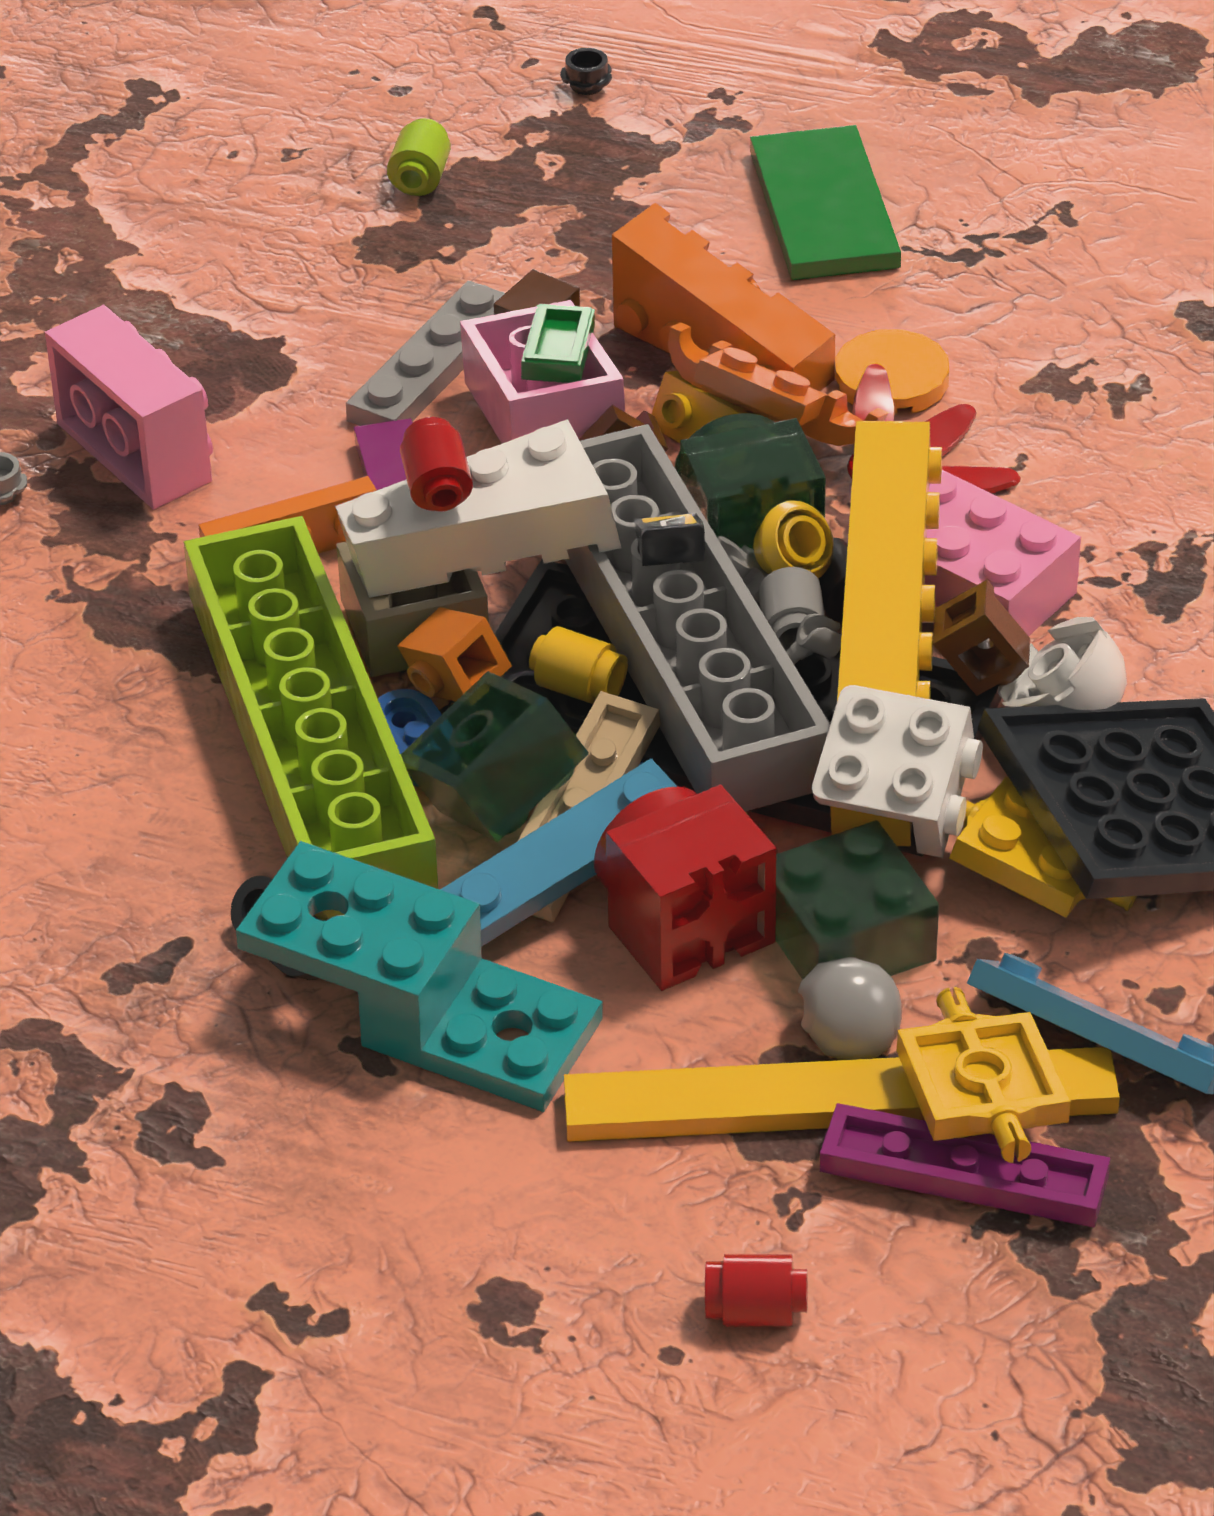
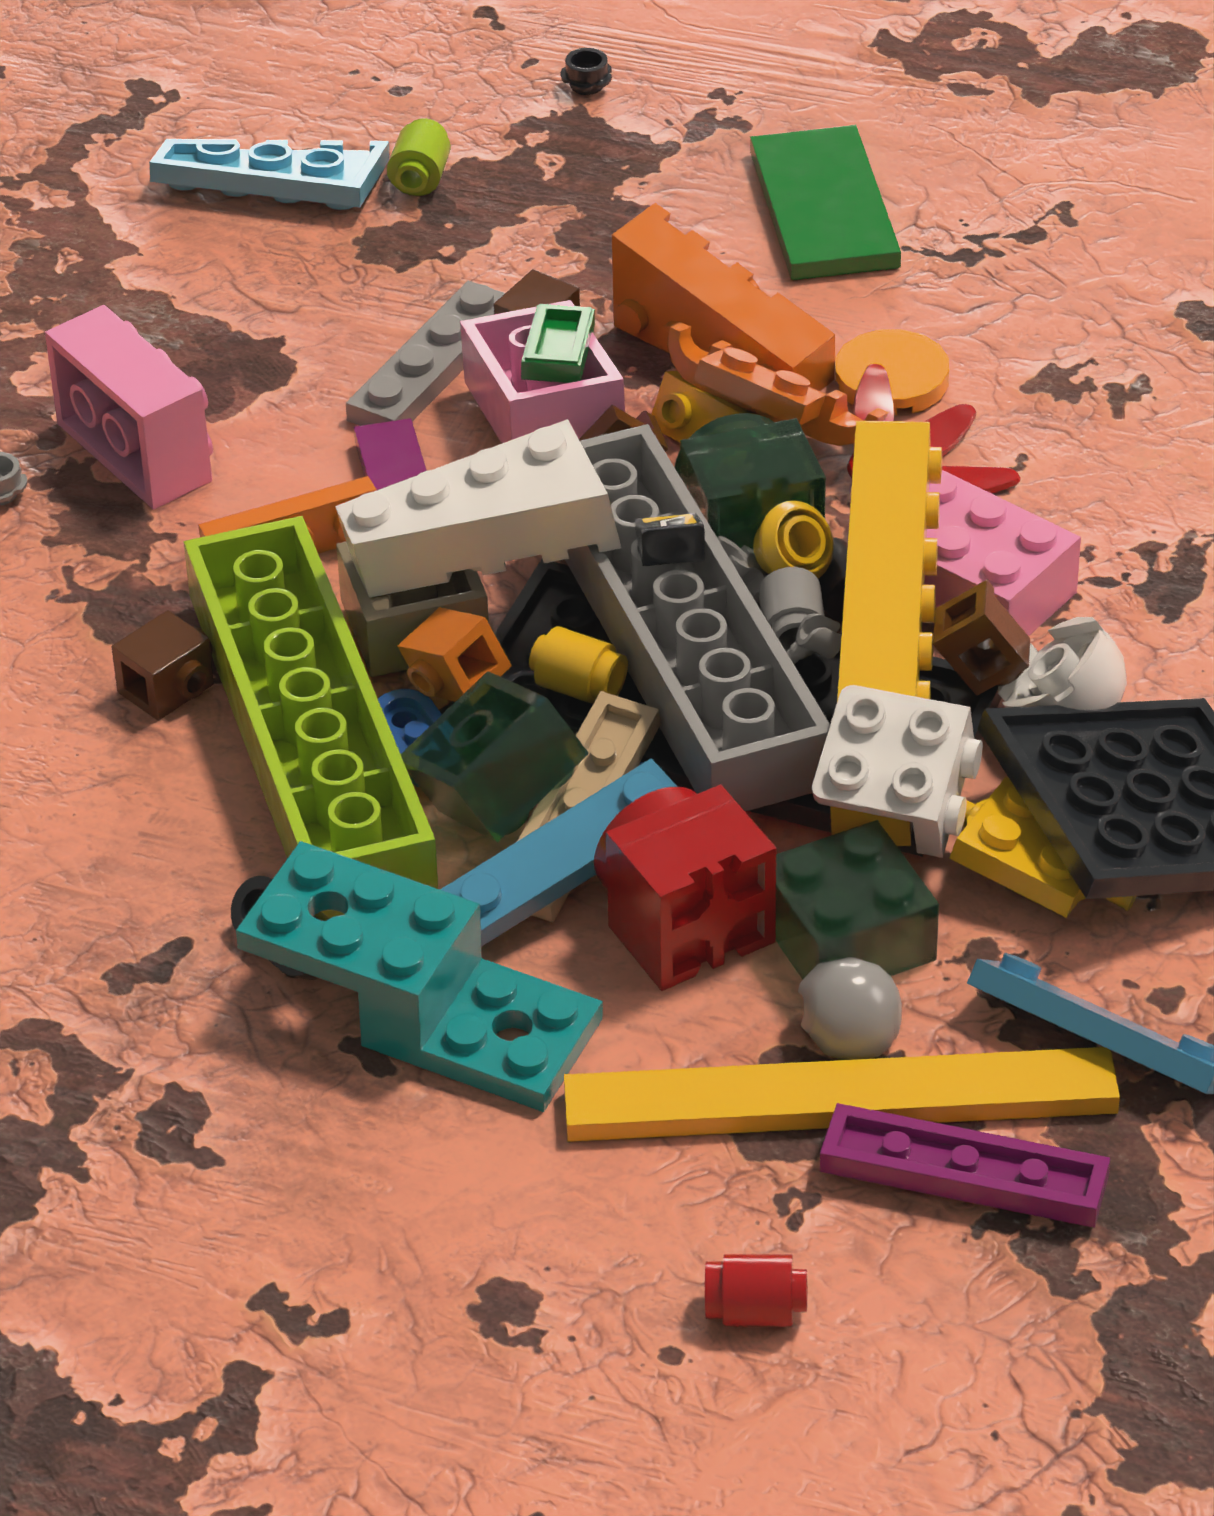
(163, 664): none -> reddish brown brick
(272, 169): none -> medium azure wing
(435, 464): red brick -> none
(982, 1075): yellow plate -> none

